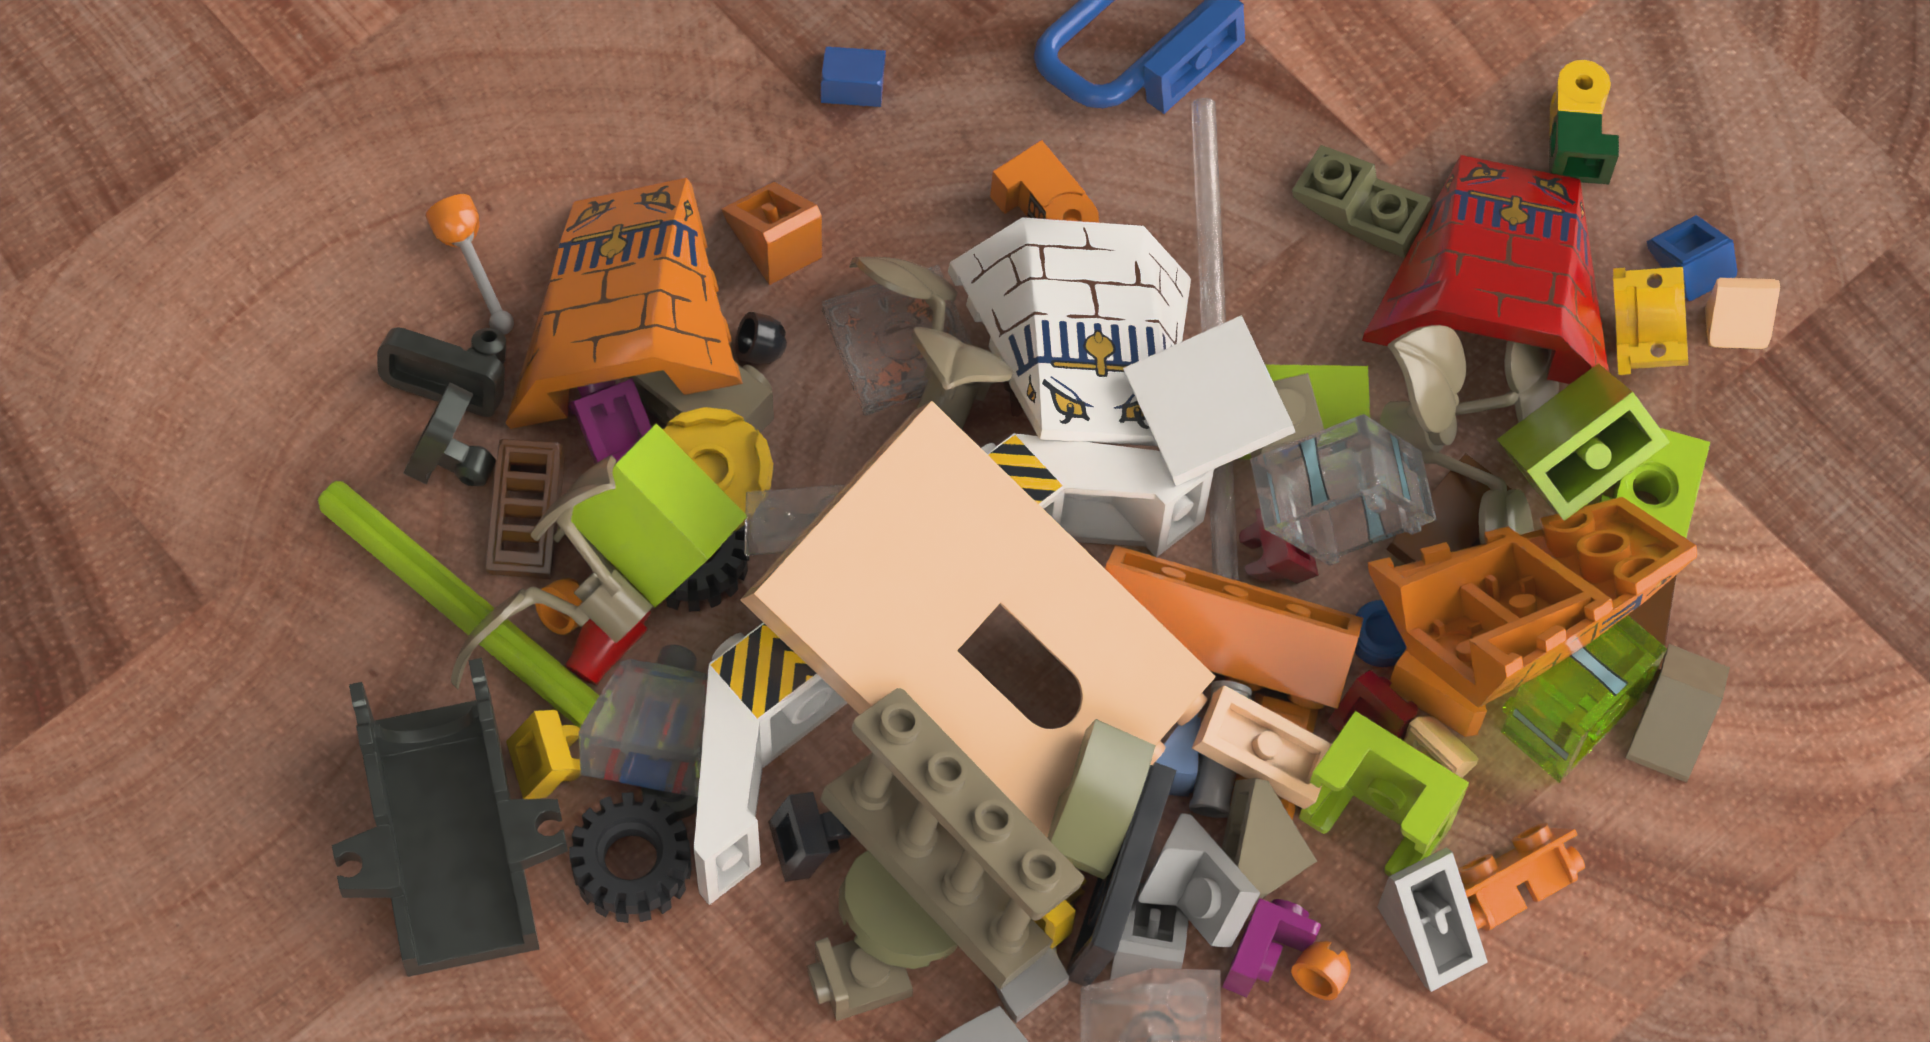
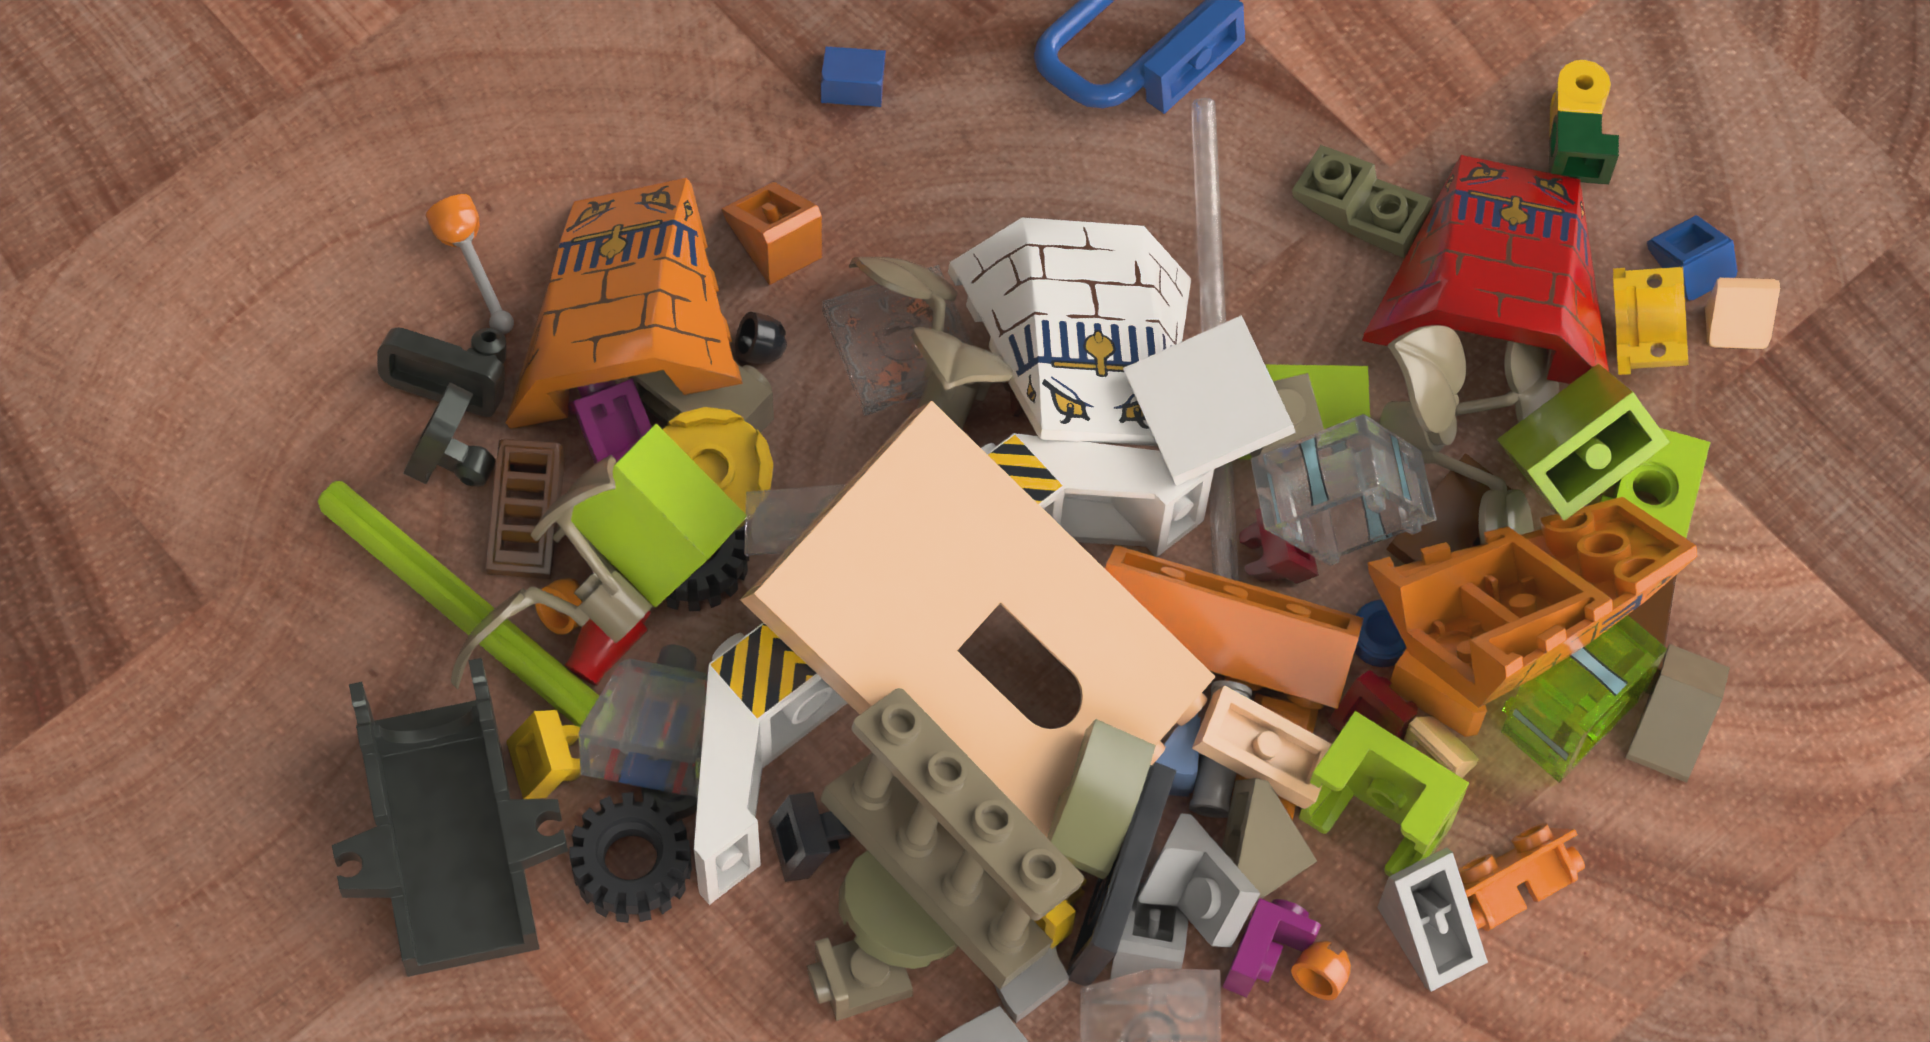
(1041, 188): orange leg -> none

